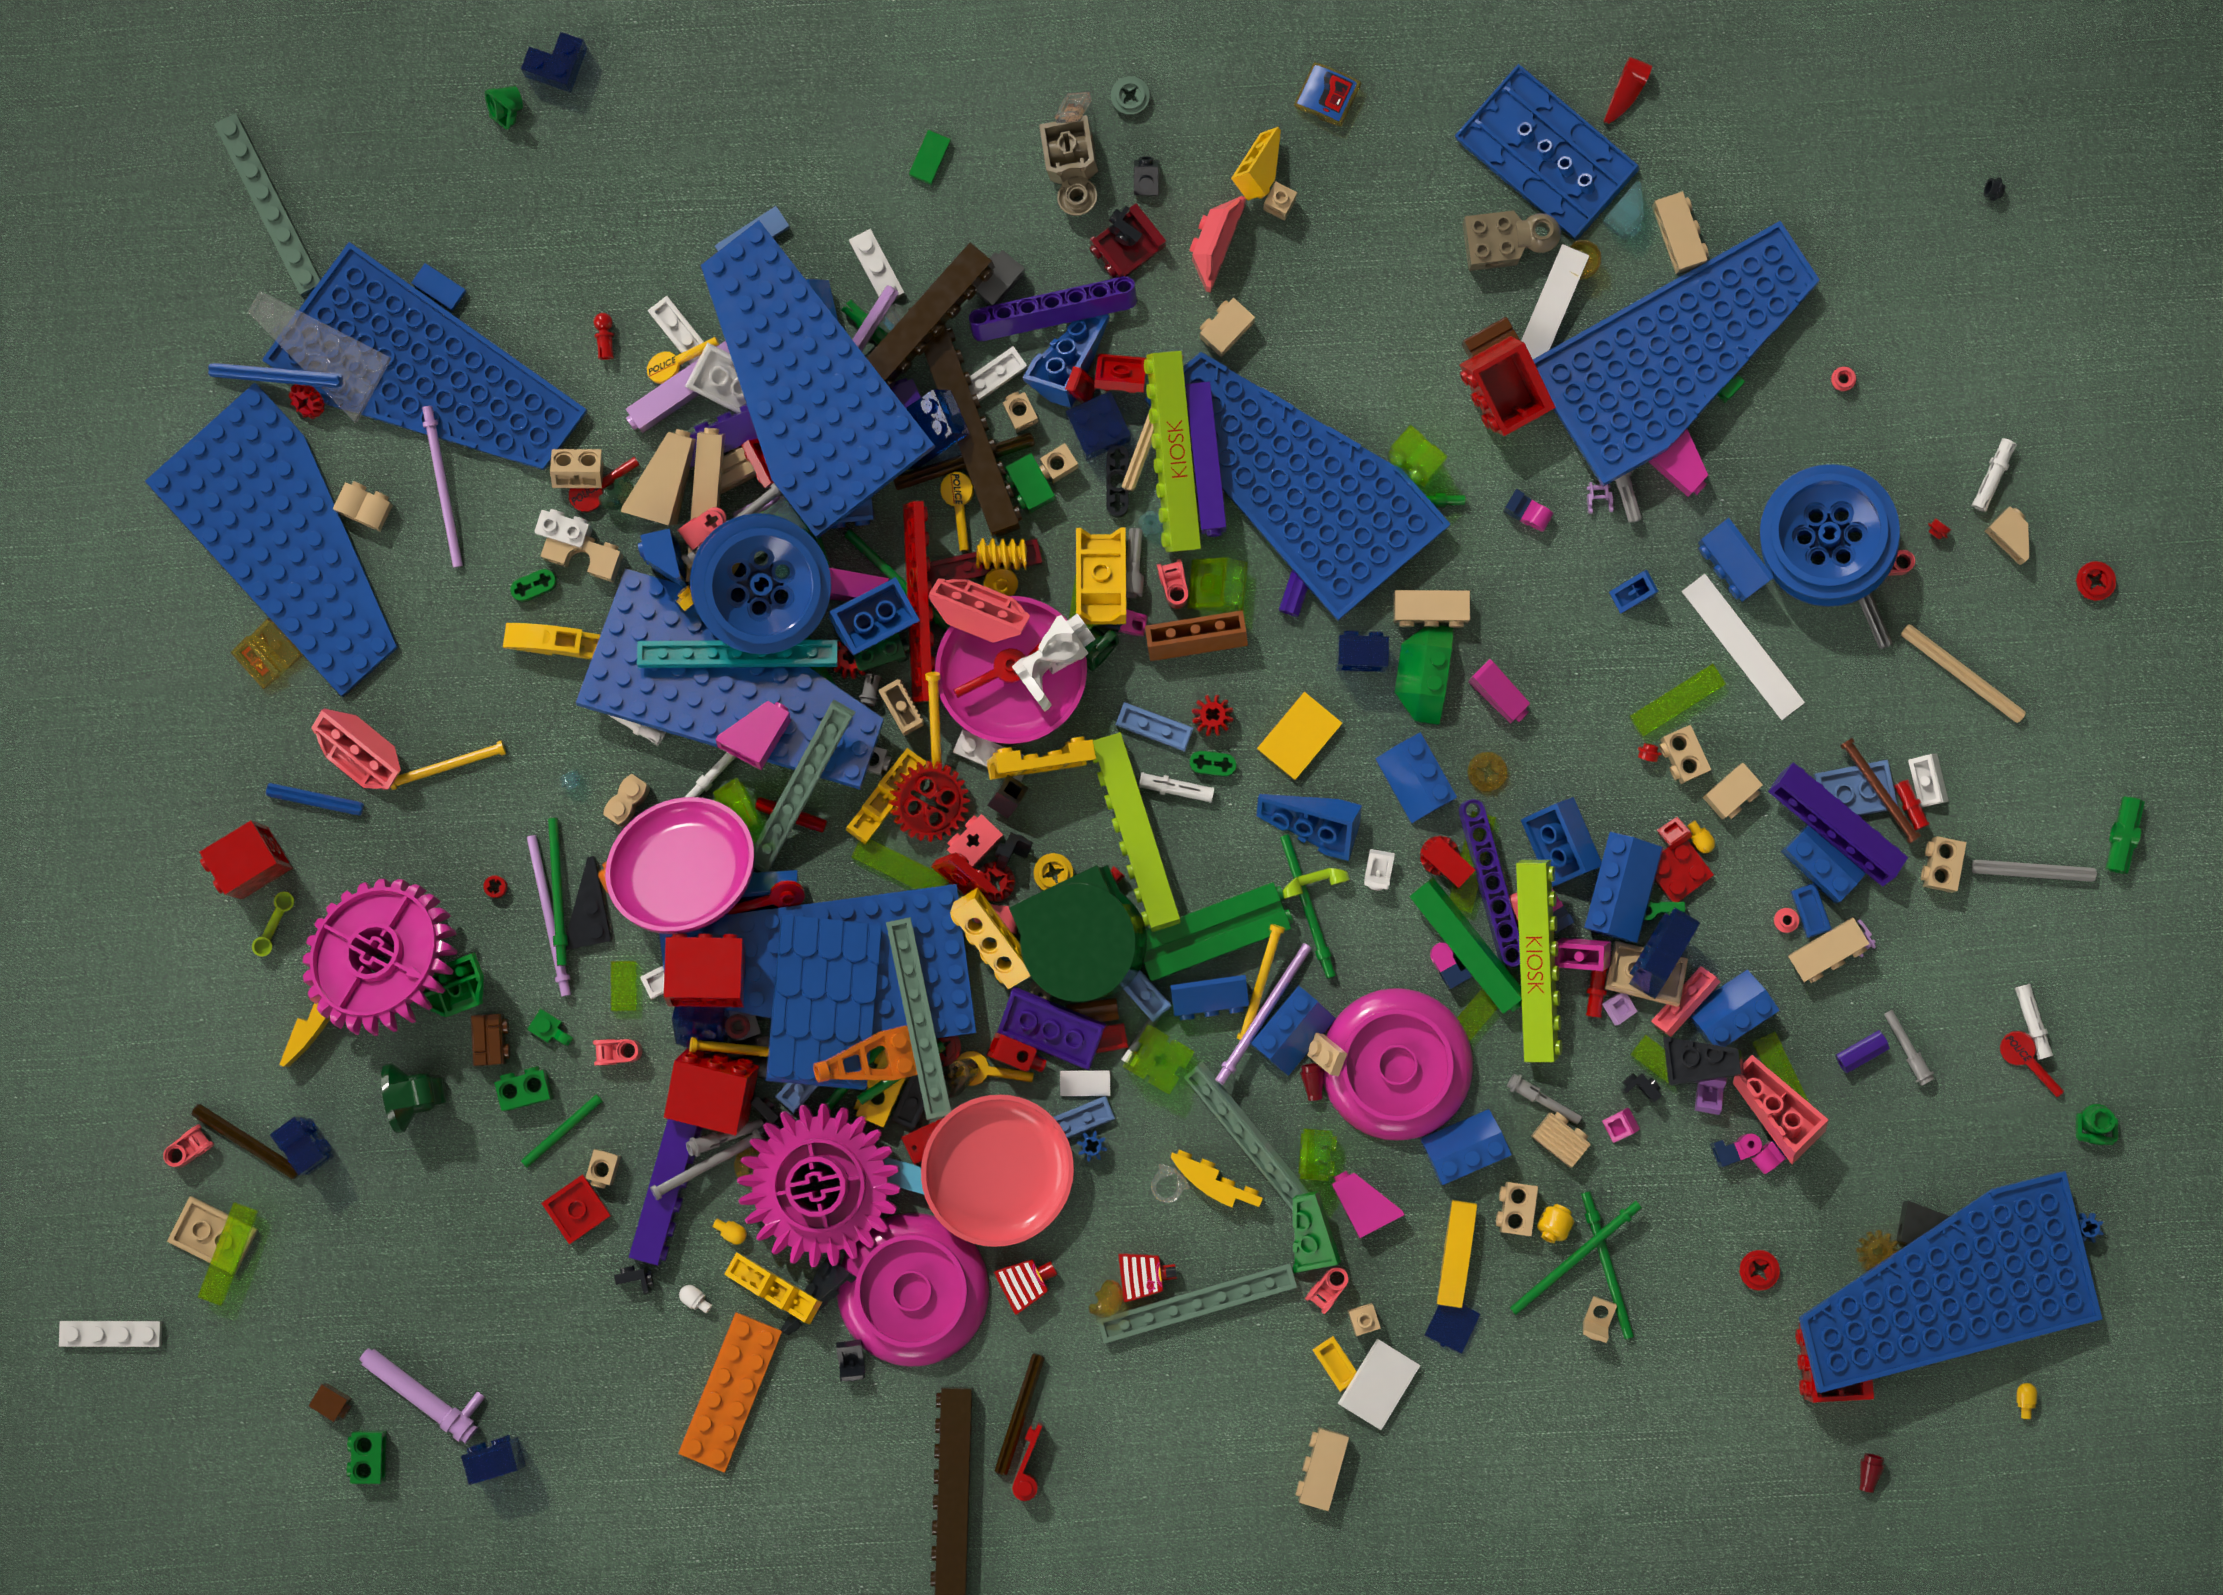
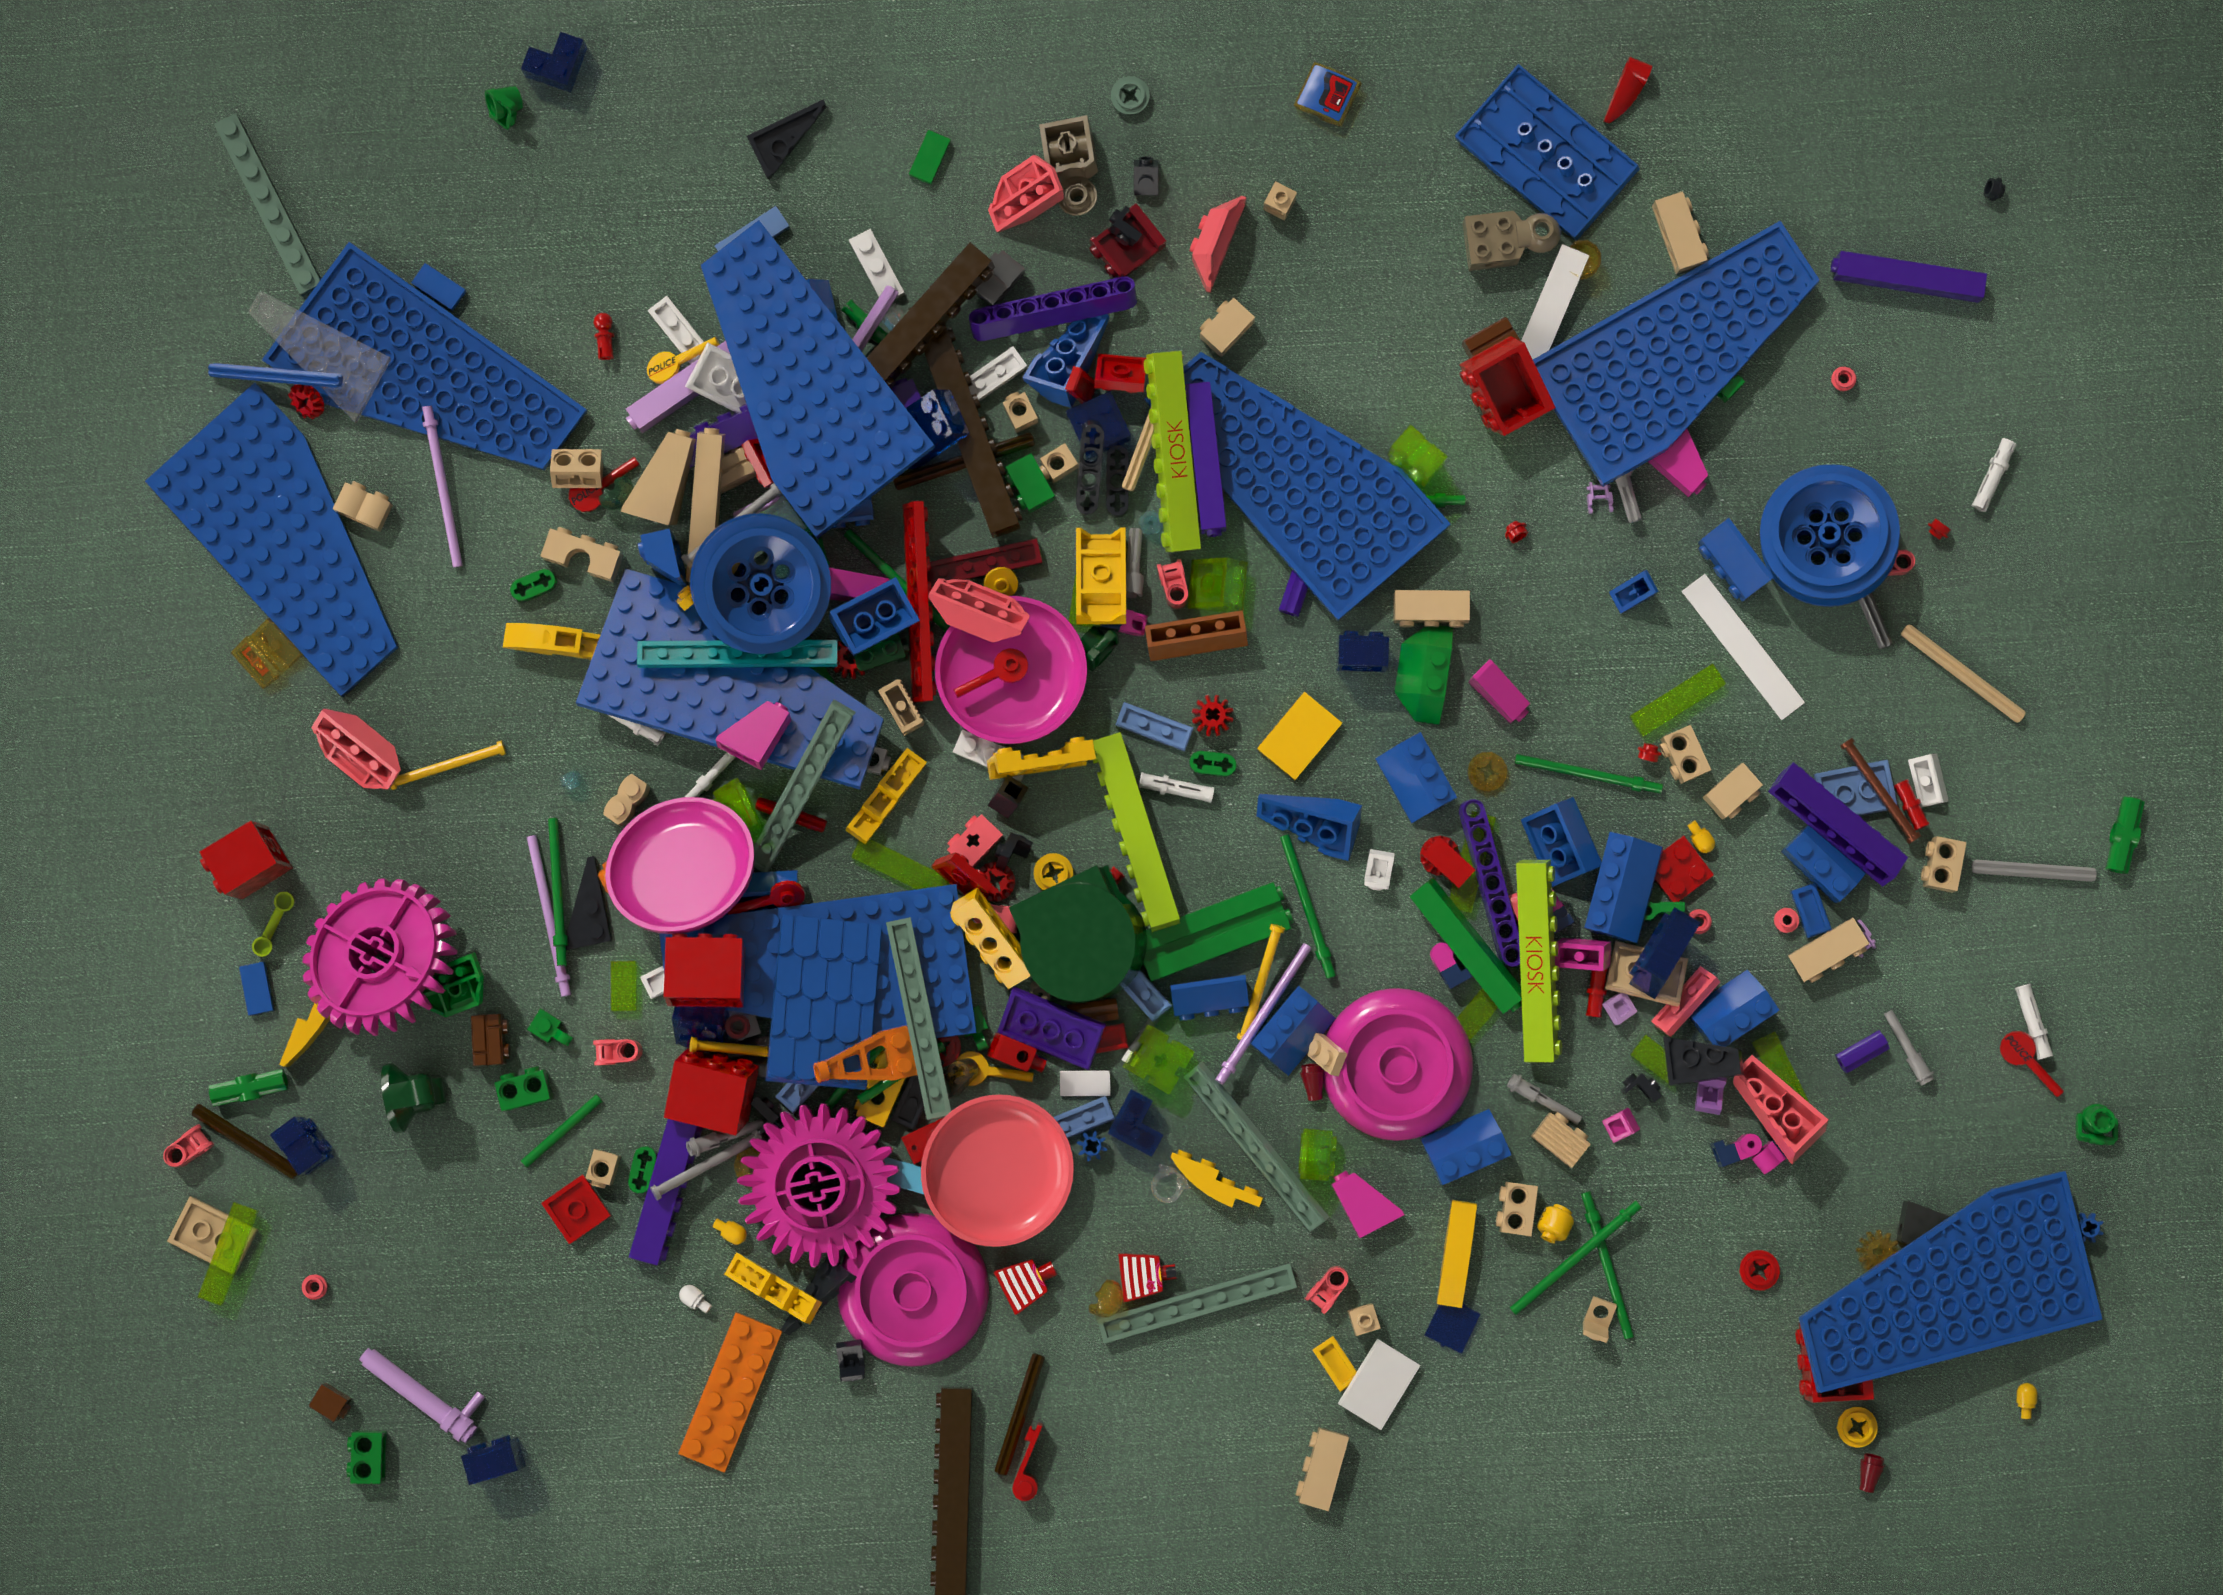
(110, 1334): white plate -> none
(248, 1087): none -> green piece
(256, 988): none -> blue tile
(306, 1287): none -> coral plate
(314, 799): blue axle -> none
(487, 885): red bush -> none
(563, 529): white bracket -> none
(629, 1274): black bracket -> none
(636, 1169): none -> green beam
(699, 528): coral piece -> none
(779, 139): none -> black wing
(870, 691): light grey pin -> none
(918, 820): red gear -> none
(932, 678): yellow bar -> none
(957, 492): yellow piece -> none
(980, 1025): none -> green plate
(1001, 554): yellow piece -> none
(1025, 193): none -> coral wedge
(1059, 648): white hips -> none
(1073, 107): clear tile -> none
(1091, 467): none -> black beam
(1129, 1125): none -> clear blue brick
(1259, 166): yellow slope -> none
(1313, 1236): green wing -> none
(1335, 876): lime bar -> none
(1516, 531): none -> red plate
(1528, 511): leg -> none
(1627, 213): clear light blue slope -> none
(1635, 783): none -> green bar
(1674, 833): tile -> none
(1705, 918): none -> coral plate
(1868, 1429): none -> yellow gear
(1909, 276): none -> dark purple brick
(2011, 534): tan slope -> none
(2107, 580): red gear -> none

